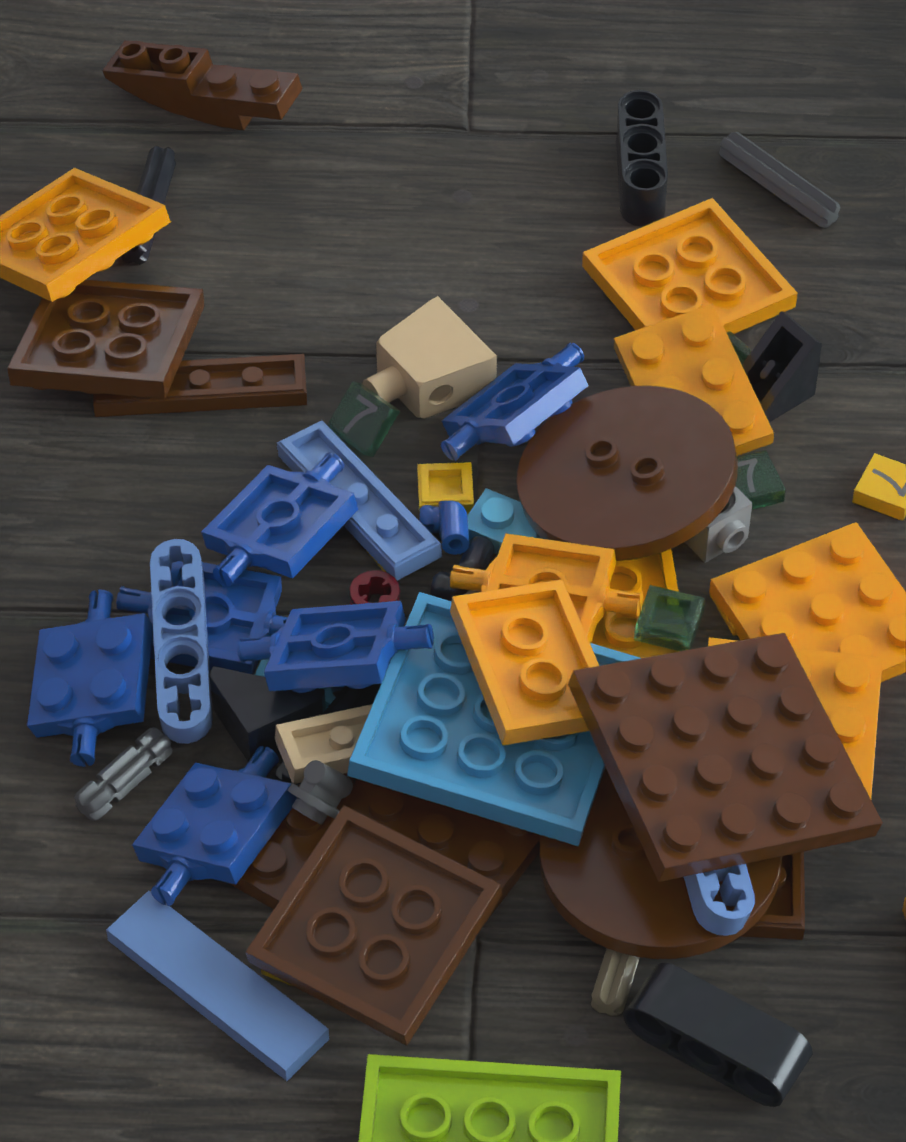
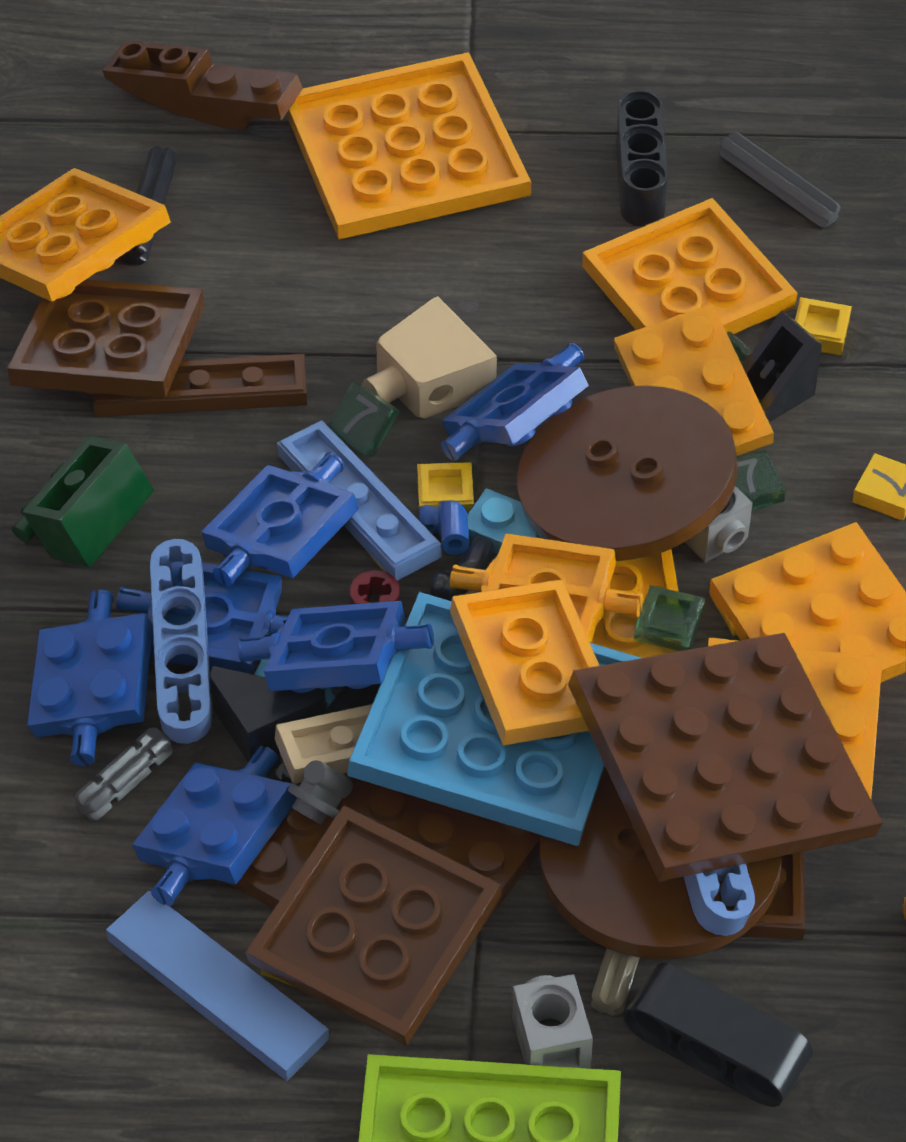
(86, 502): none -> dark green brick
(406, 145): none -> light orange plate
(552, 1045): none -> light grey brick
(825, 322): none -> yellow tile

